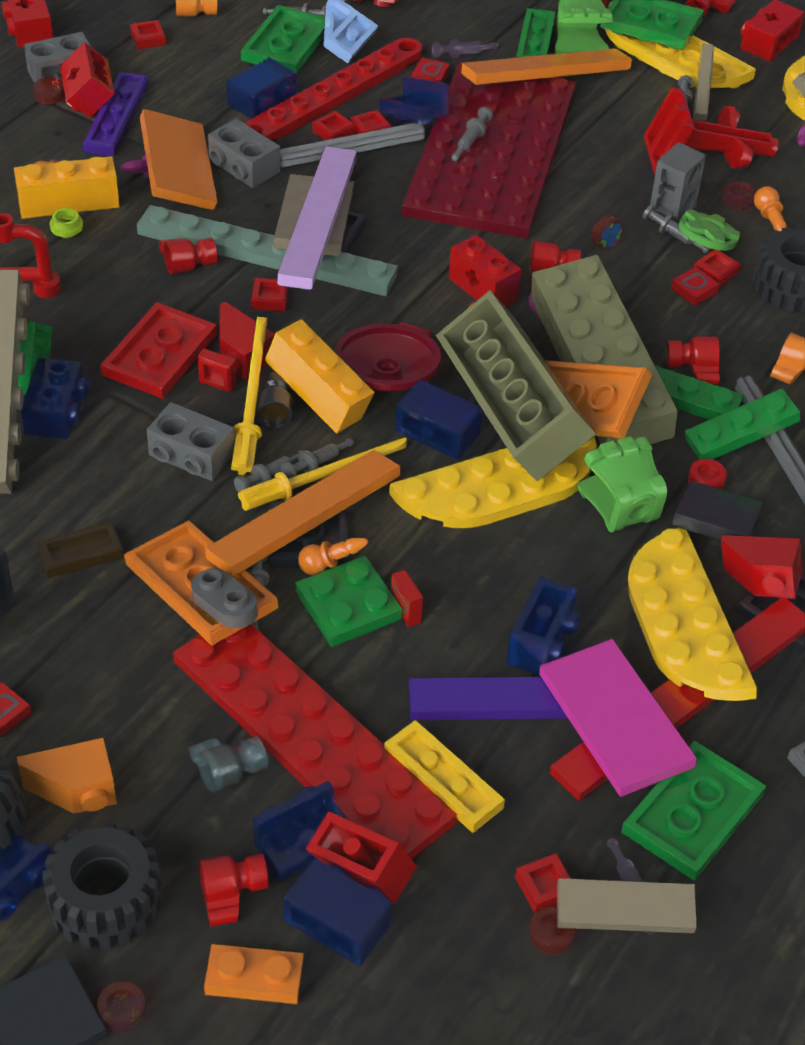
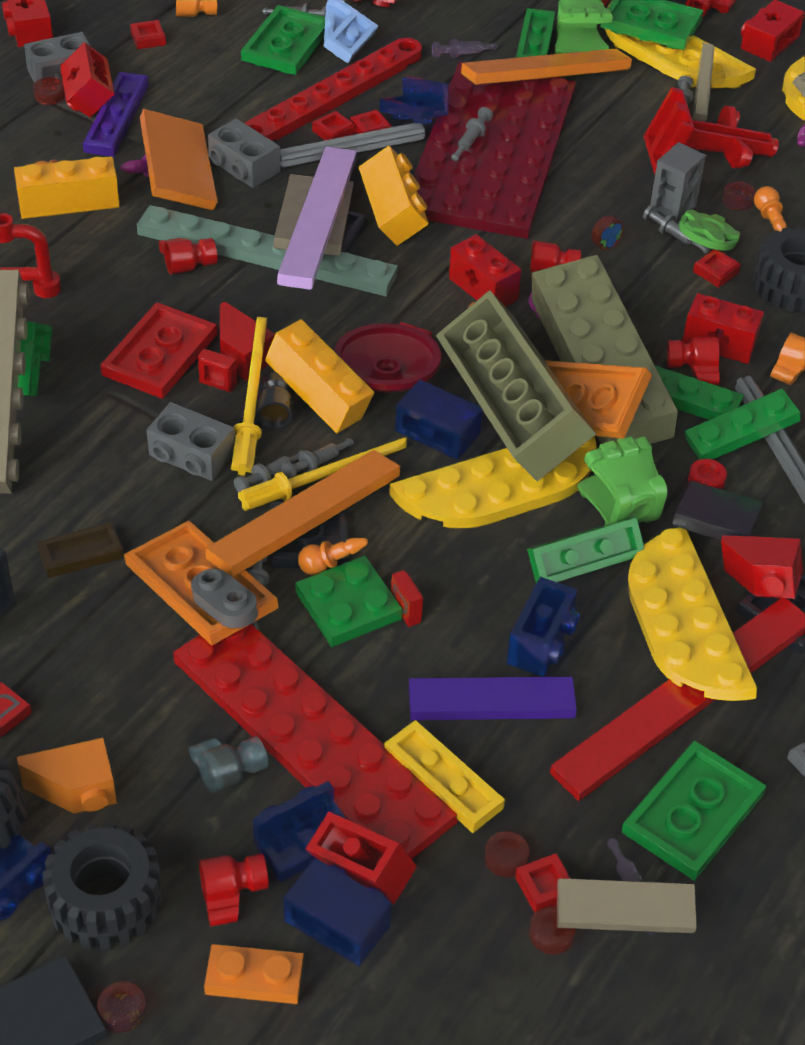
(54, 398): clear blue brick -> none
(66, 223): lime plate -> none
(261, 88): clear blue brick -> none
(269, 295): red tile -> none
(394, 195): none -> light orange brick
(431, 70): red tile -> none
(505, 853): none -> clear red tile
(586, 550): none -> green plate
(617, 717): dark pink tile -> none
(695, 286): red tile -> none
(732, 323): none -> red brick

